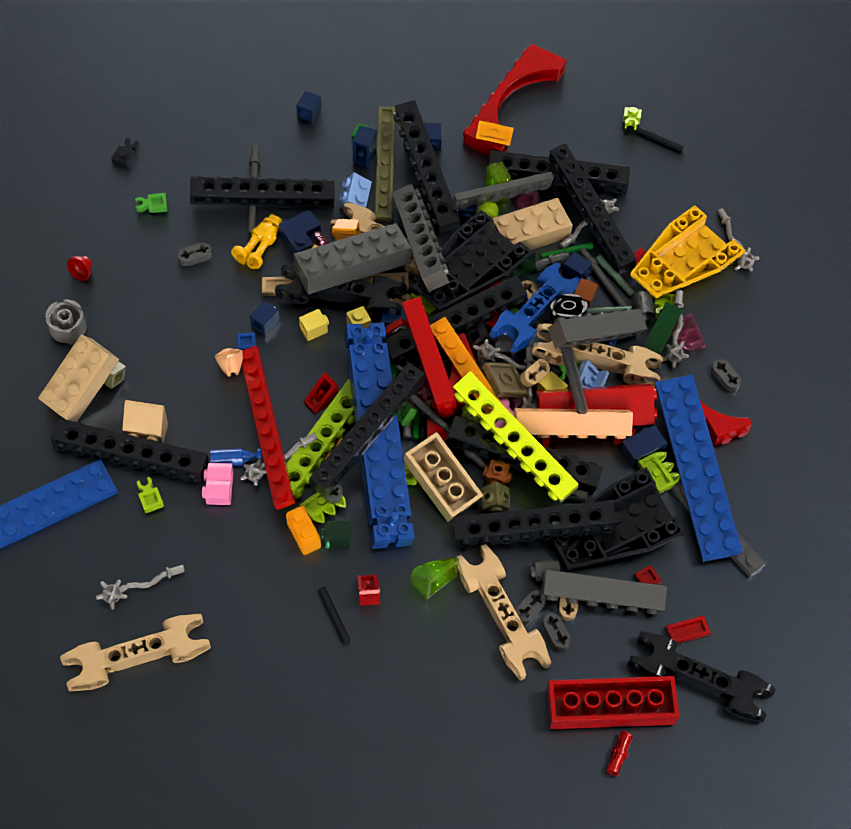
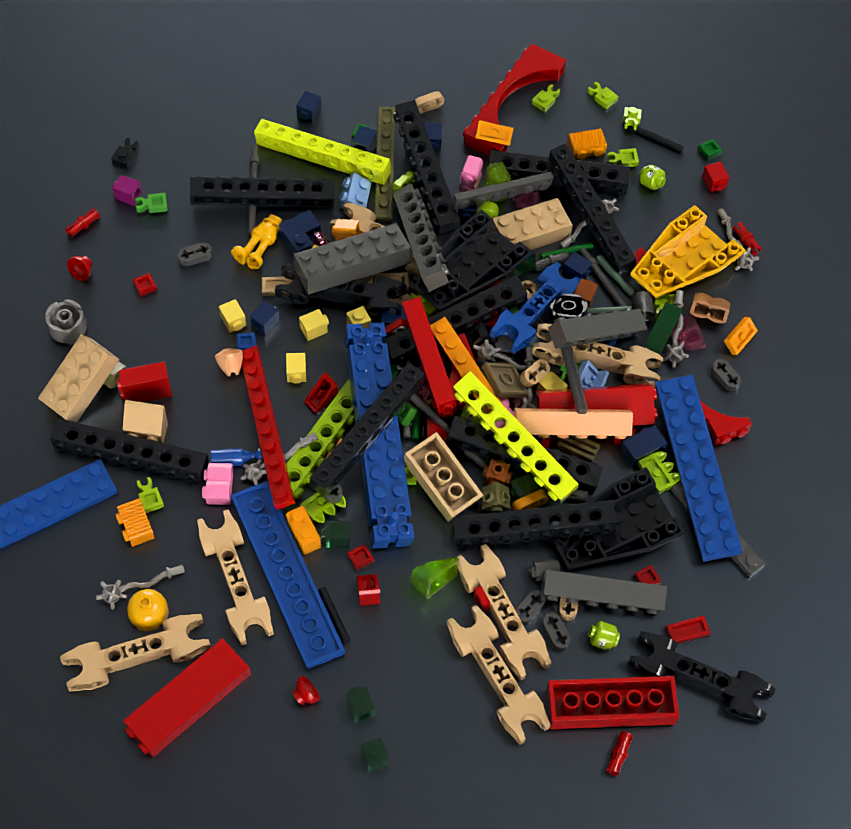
(82, 222): none -> red pin
(127, 189): none -> magenta brick
(135, 522): none -> light orange brick
(144, 284): none -> red tile
(144, 383): none -> red brick
(147, 610): none -> yellow cylinder
(186, 698): none -> red brick
(232, 316): none -> light yellow brick
(246, 609): none -> tan piece
(288, 576): none -> blue plate
(296, 367): none -> light yellow brick
(305, 691): none -> red piece
(322, 151): none -> neon yellow brick
(360, 557): none -> red tile
(360, 704): none -> clear green brick
(374, 754): none -> clear green brick
(403, 181): none -> lime plate
(429, 101): none -> tan beam
(471, 174): none -> bright pink brick
(481, 599): none -> red tile
(516, 705): none -> tan piece
(522, 486): none -> clear green brick
(531, 501): none -> light orange beam
(545, 100): none -> lime plate
(582, 444): none -> olive tile
(587, 143): none -> light orange brick
(603, 635): none -> lime head
(604, 97): none -> lime plate
(625, 157): none -> lime plate
(652, 177): none -> lime head
(707, 307): none -> medium nougat brick
(710, 149): none -> green tile
(715, 177): none -> red brick
(740, 335): none -> light orange plate
(747, 238): none -> red pin

